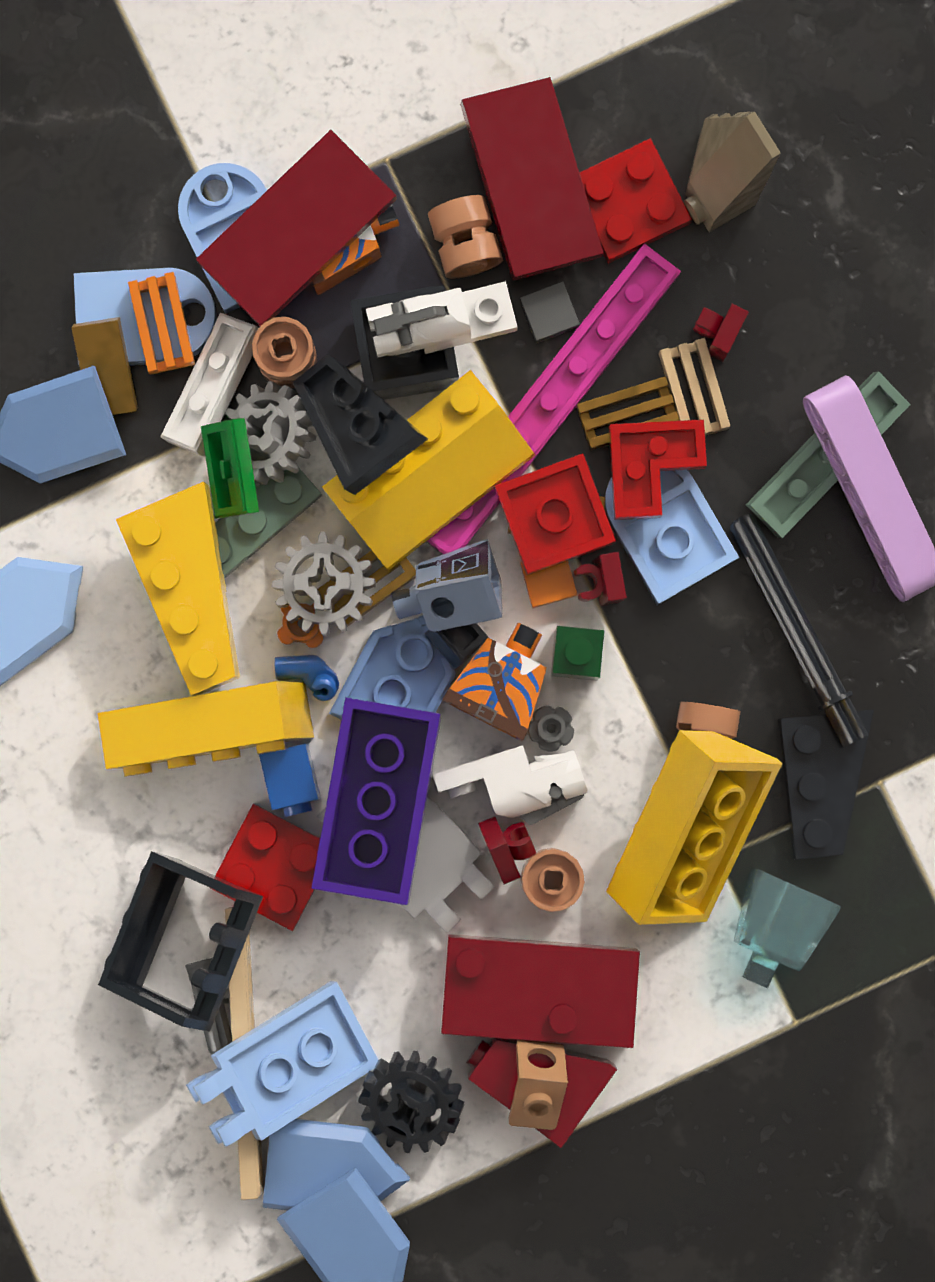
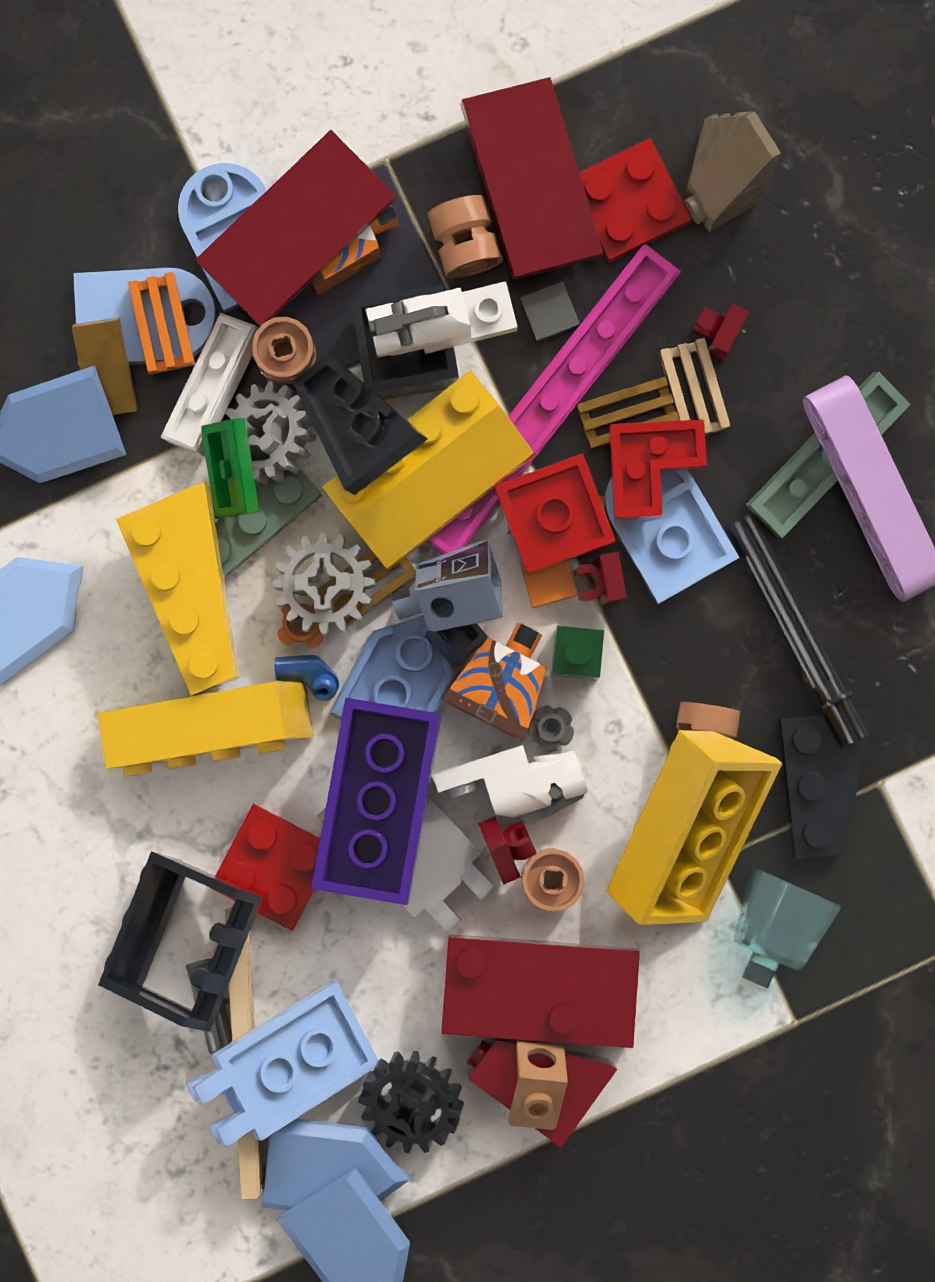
(290, 779): blue brick -> none

